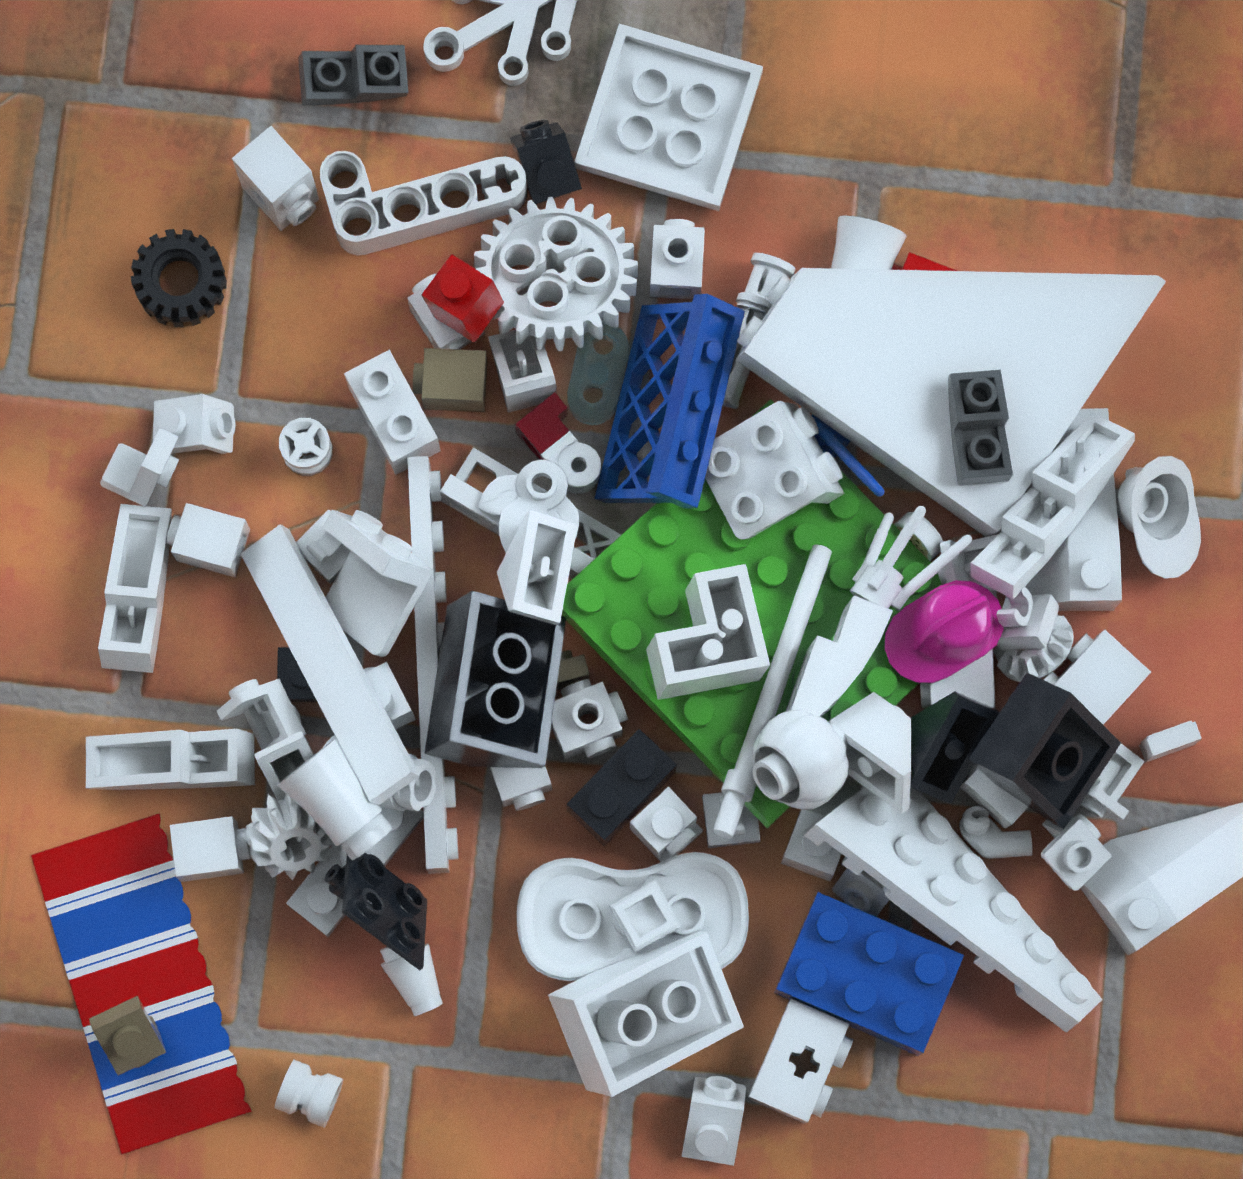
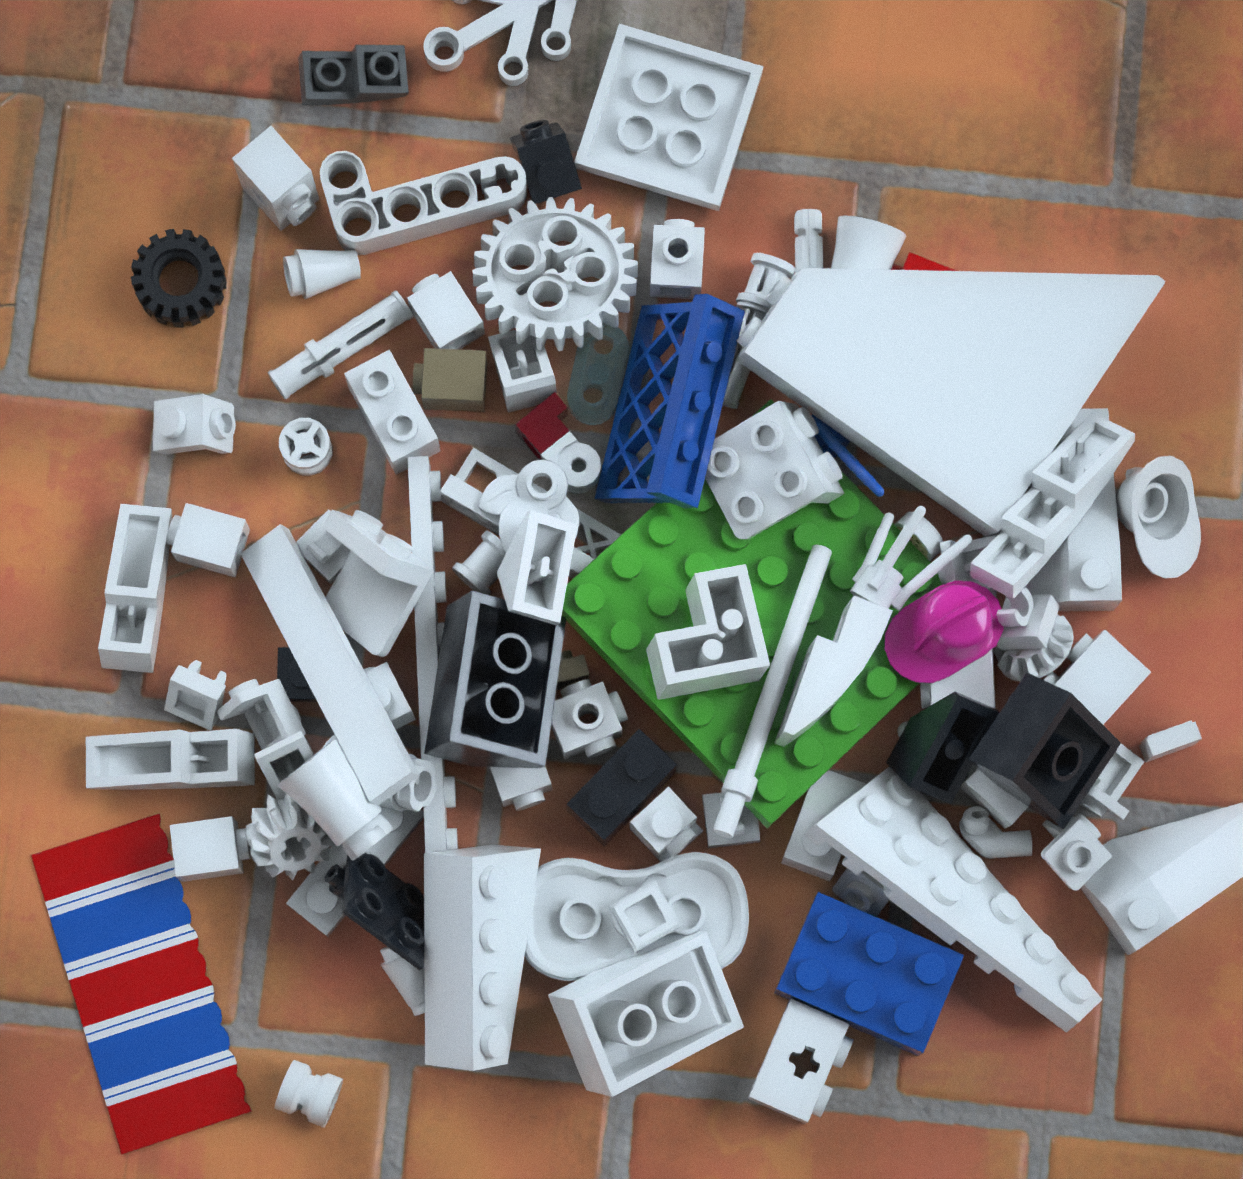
(128, 1035): dark tan bracket -> none
(136, 474): white bracket -> none
(195, 696): none -> white tile
(319, 270): none -> white cone
(339, 345): none -> white pin
(462, 298): red brick -> none
(475, 951): none -> white wedge
(481, 567): none -> white bush
(714, 1120): white bracket -> none
(800, 759): white plant -> none
(808, 243): none -> white axle
(879, 748): white slope -> none
(978, 427): dark grey slope -> none

